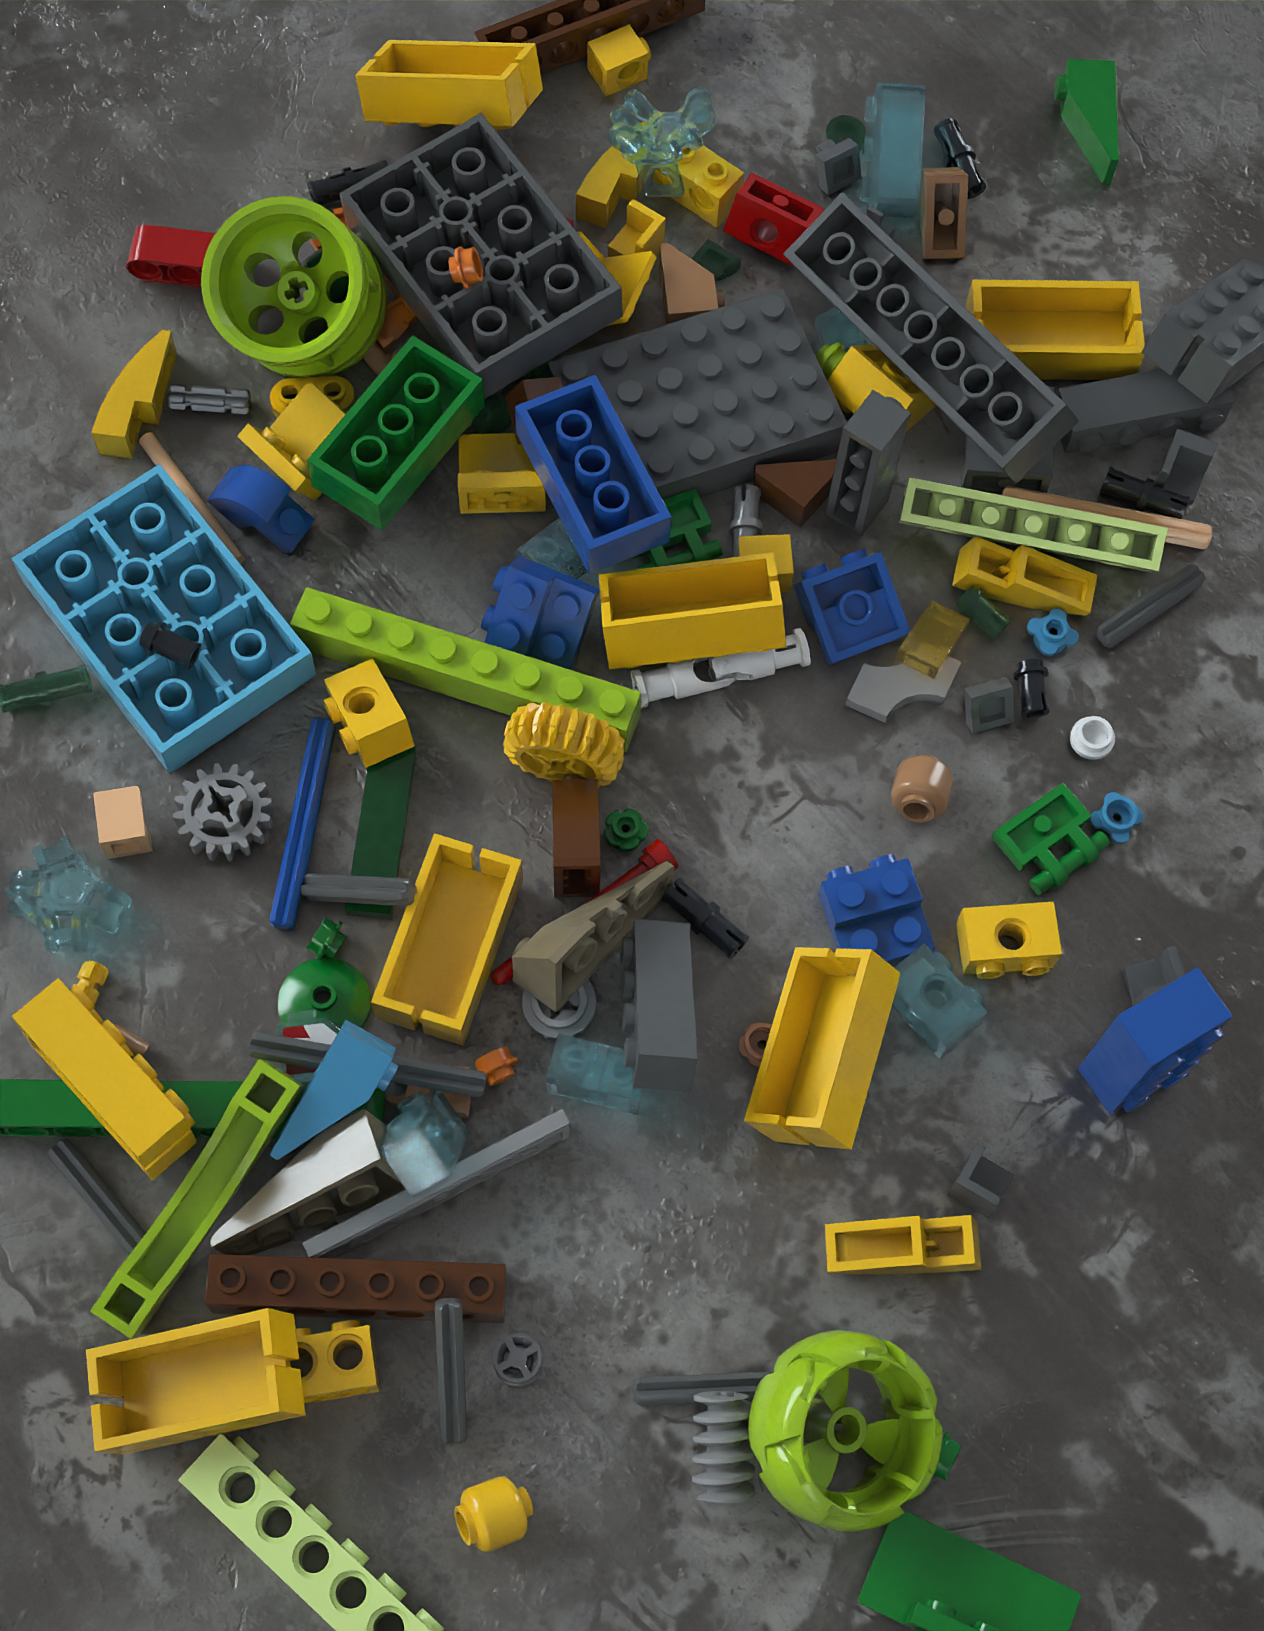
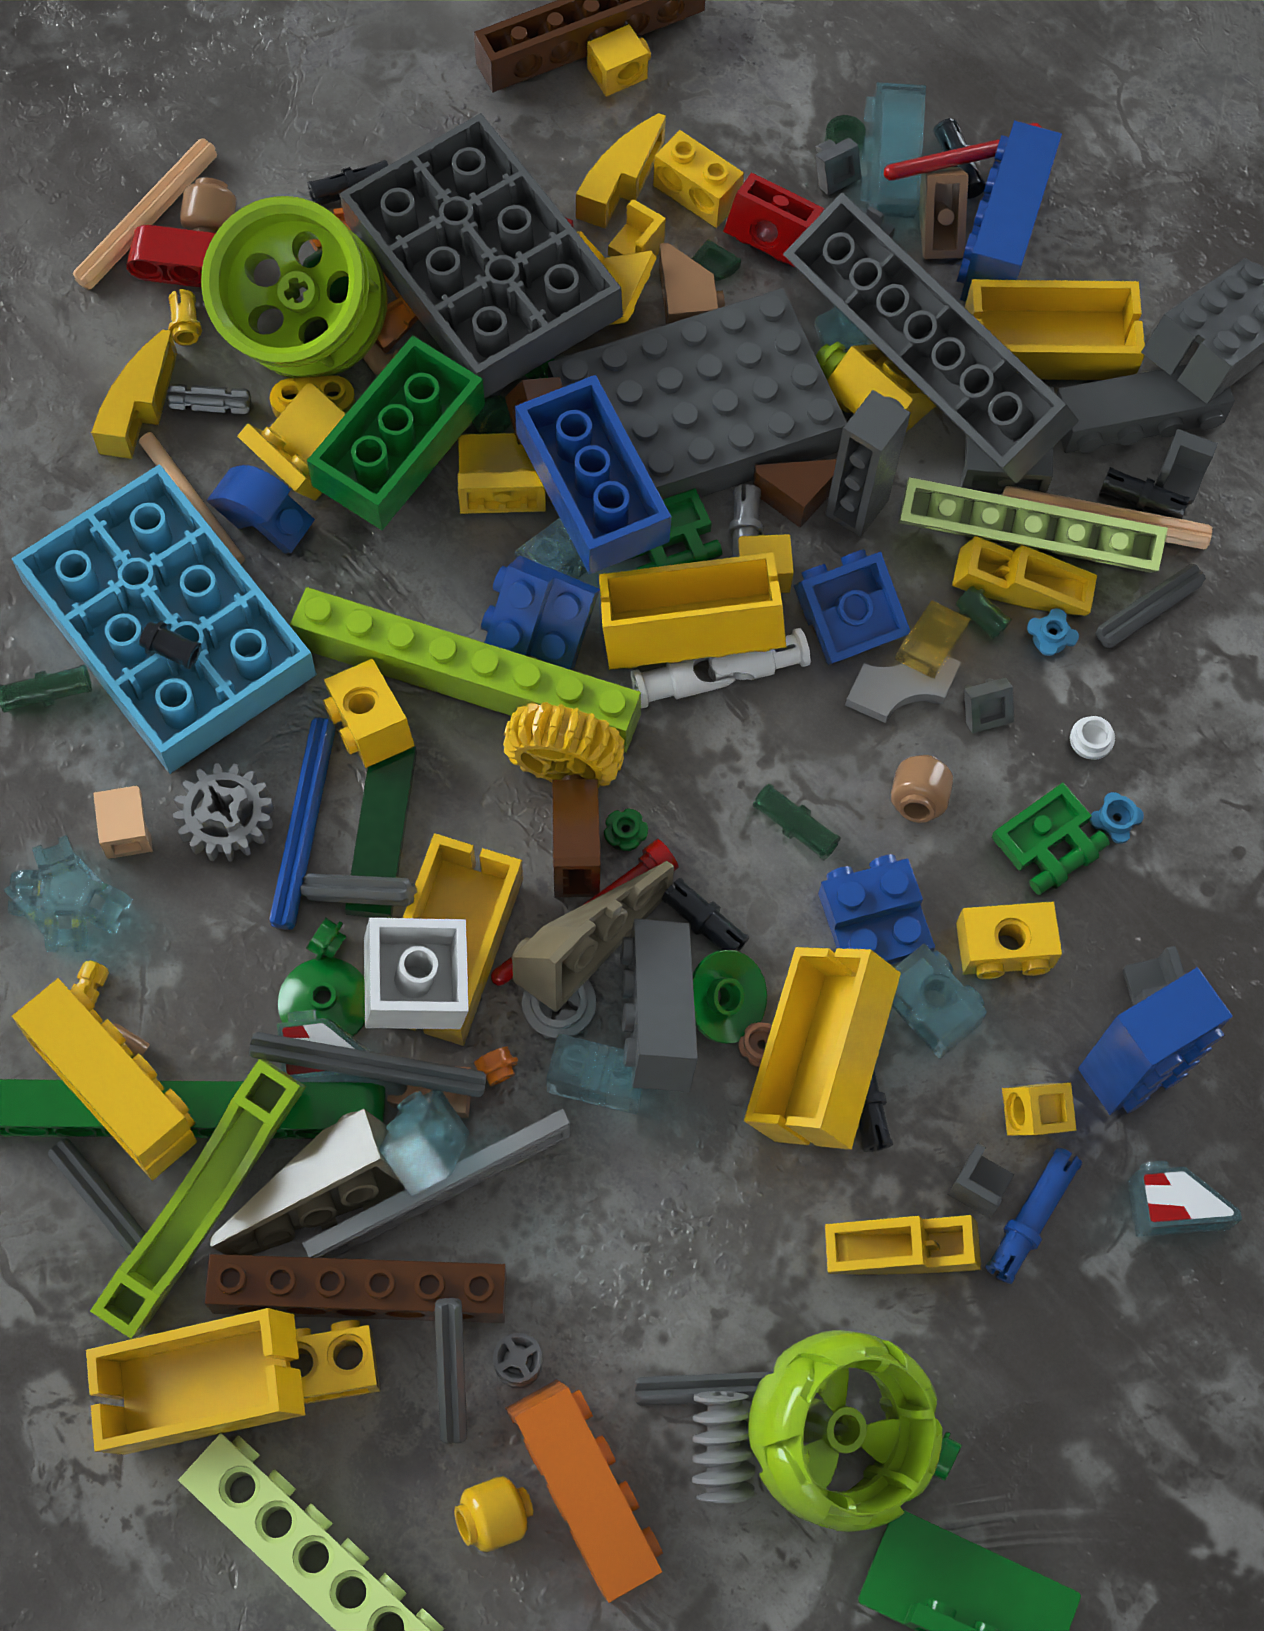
(145, 213): none -> light nougat axle
(184, 324): none -> yellow pin
(206, 205): none -> medium nougat head
(341, 1083): dark azure slope -> none
(415, 973): none -> white brick
(449, 82): yellow piece -> none
(466, 267): orange plate -> none
(585, 1488): none -> orange wedge
(662, 137): clear light blue piece -> none
(741, 991): none -> green dish
(796, 821): none -> clear green pin
(873, 1120): none -> black pin
(942, 160): none -> red piece
(1010, 210): none -> blue brick
(1025, 1230): none -> blue pin
(1032, 688): black pin -> none
(1039, 1109): none -> yellow brick
(1090, 111): green slope -> none
(1176, 1202): none -> slope

